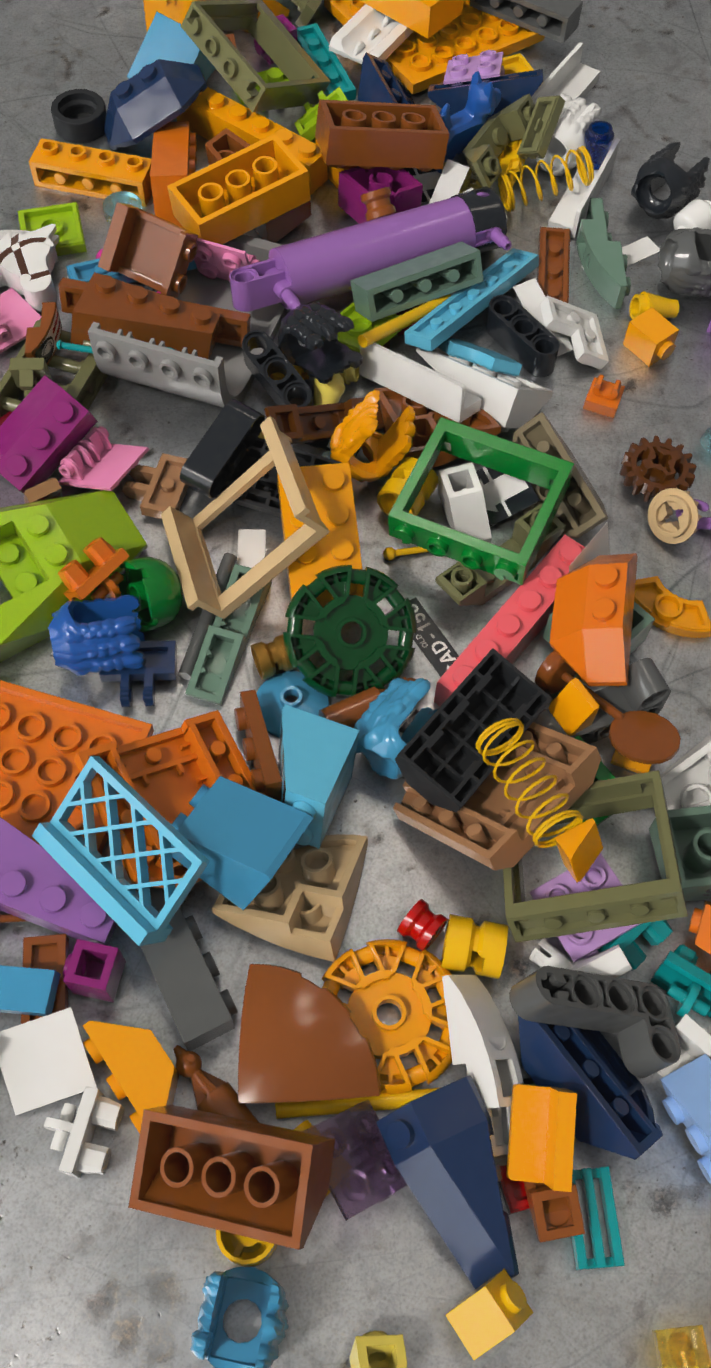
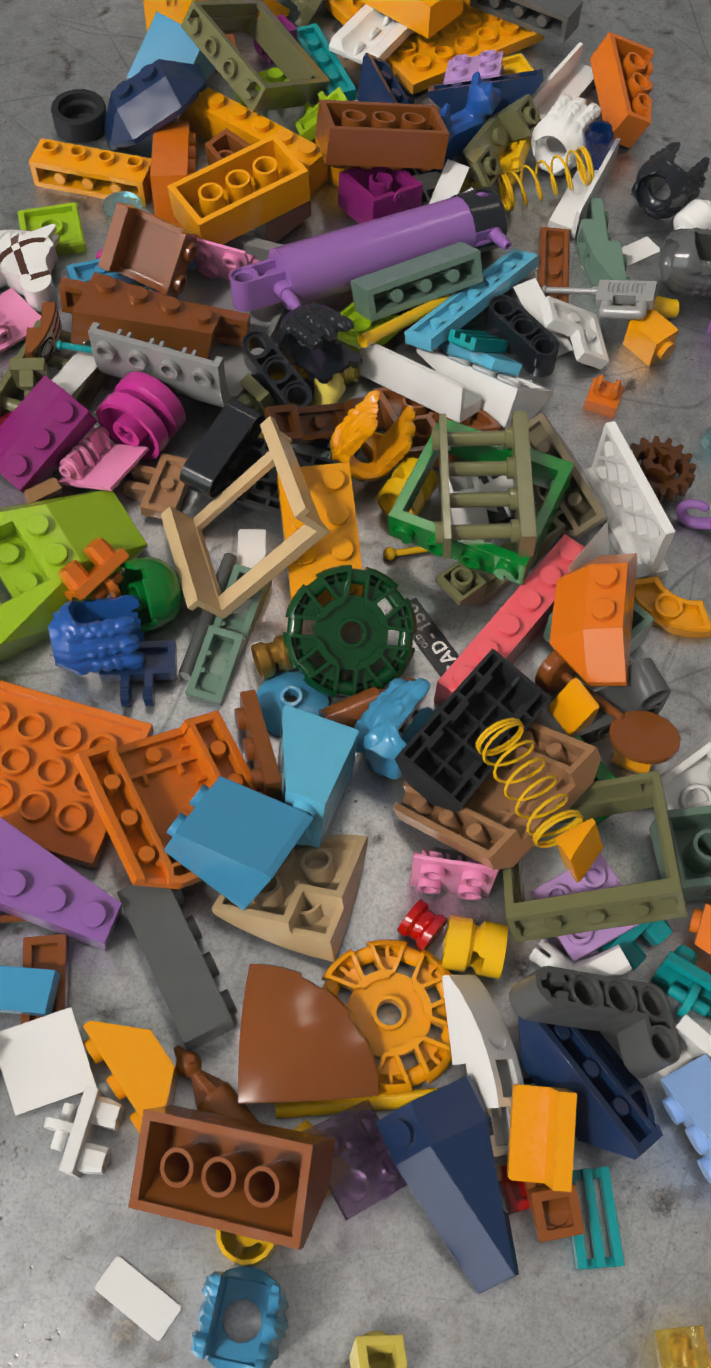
(75, 371): none -> white sticker
(94, 970): magenta brick -> none
(106, 881): medium azure fence -> none
(138, 1298): none -> white sticker
(141, 413): none -> dark pink wheel
(256, 395): none -> olive tile
(378, 203): dark orange wheel -> none
(467, 879): none -> bright pink hinge
(477, 341): none -> teal tile
(489, 1314): yellow brick -> none
(517, 498): none -> olive fence
(541, 127): olive tile -> none
(615, 292): none -> light grey piece
(623, 86): none -> orange wedge
(630, 504): none -> white fence
(661, 509): tan gear -> none

